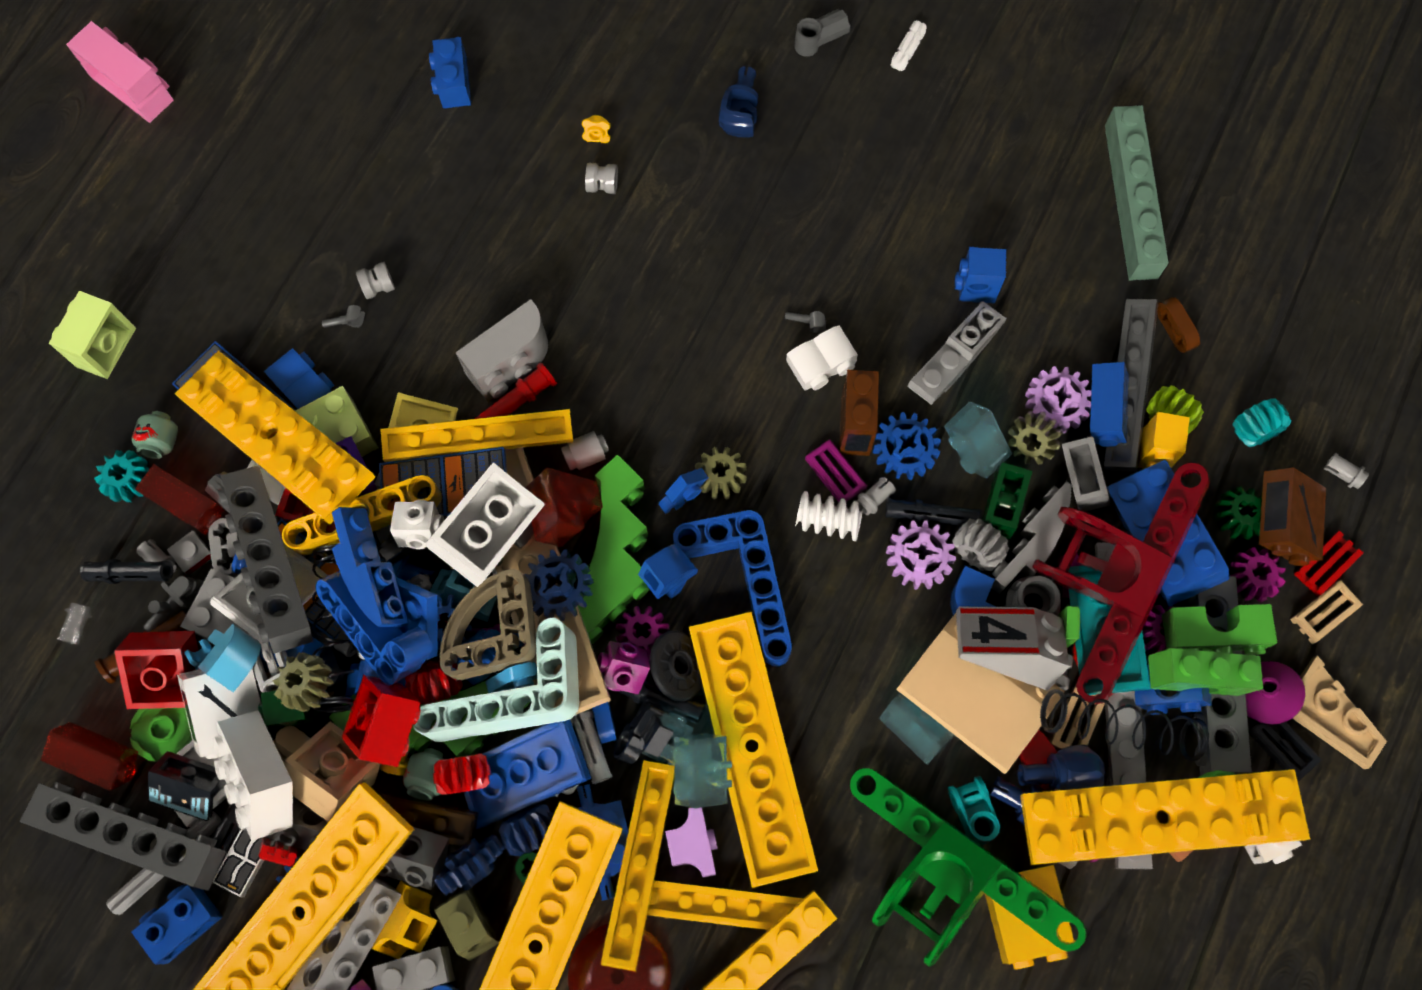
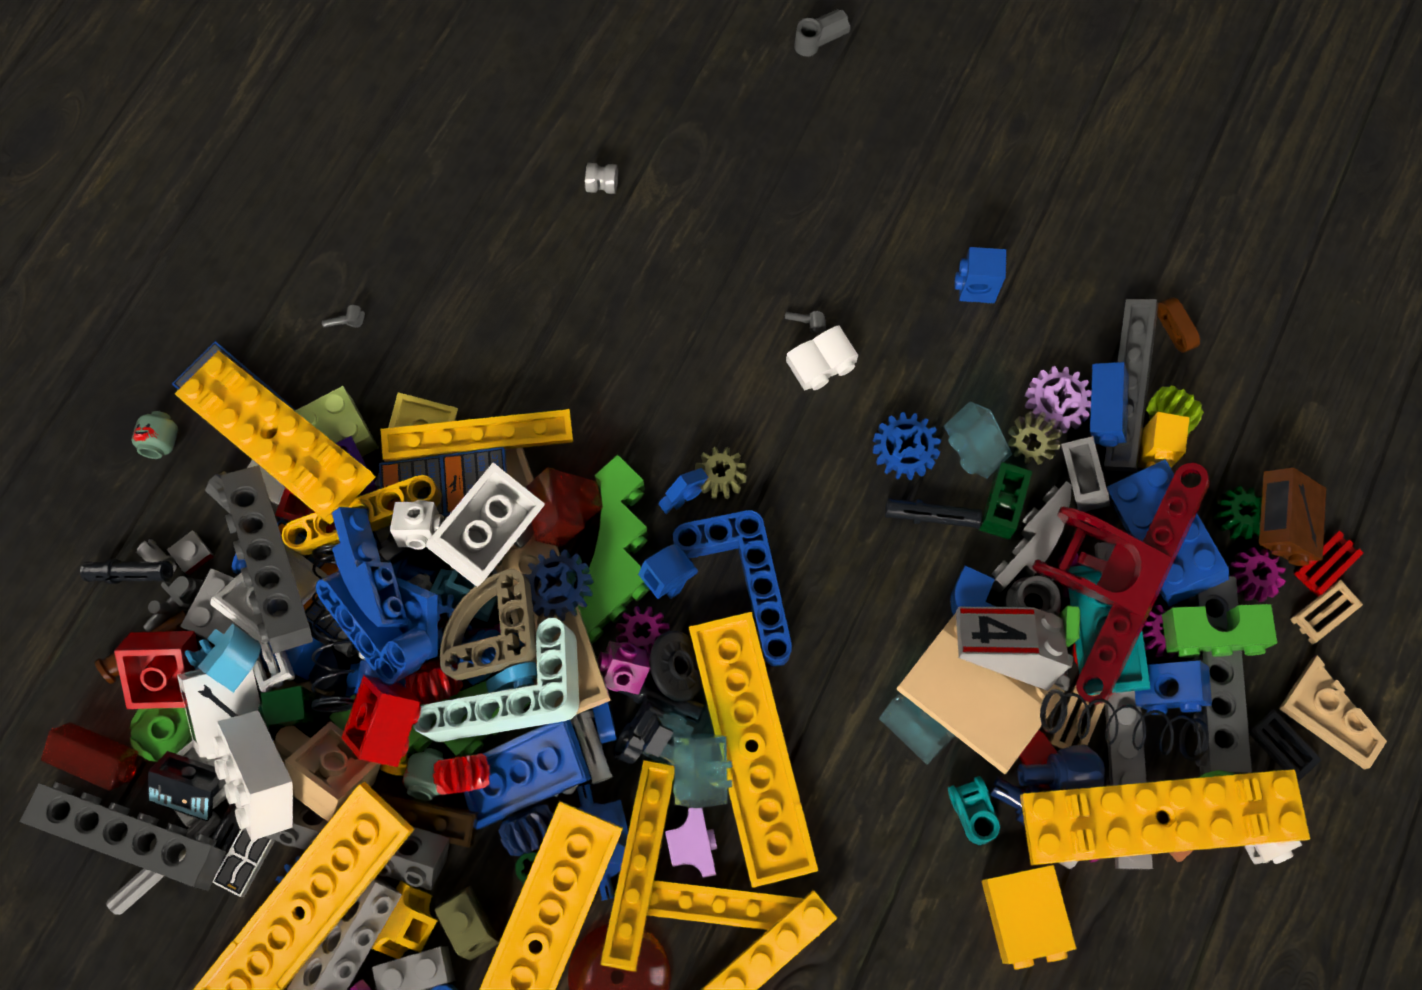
(74, 623): clear pin -> none
(92, 334): yellowish green brick -> none
(121, 71): bright pink piece -> none
(121, 475): teal gear -> none
(176, 924): blue brick -> none
(179, 499): clear red brick -> none
(218, 547): light grey beam -> none
(277, 853): red tile -> none
(297, 380): blue brick -> none
(303, 682): olive gear -> none
(375, 280): light grey wheel -> none
(451, 72): blue brick -> none
(469, 864): dark blue gear -> none
(505, 352): light grey brick -> none
(525, 390): red pin -> none
(585, 451): light grey brick -> none
(596, 129): yellow plate -> none
(738, 106): dark blue piece -> none
(825, 478): magenta tile -> none
(829, 515): white piece -> none
(859, 412): reddish brown brick -> none
(875, 496): light grey pin -> none
(908, 45): white axle -> none
(933, 555): lavender gear -> none
(957, 353): light grey slope -> none
(957, 870): green piece -> none
(980, 544): light grey gear -> none
(1136, 193): sand green brick -> none
(1218, 671): bright green arch -> none
(1261, 422): teal gear -> none
(1283, 702): magenta dish -> none
(1346, 471): light grey pin -> none

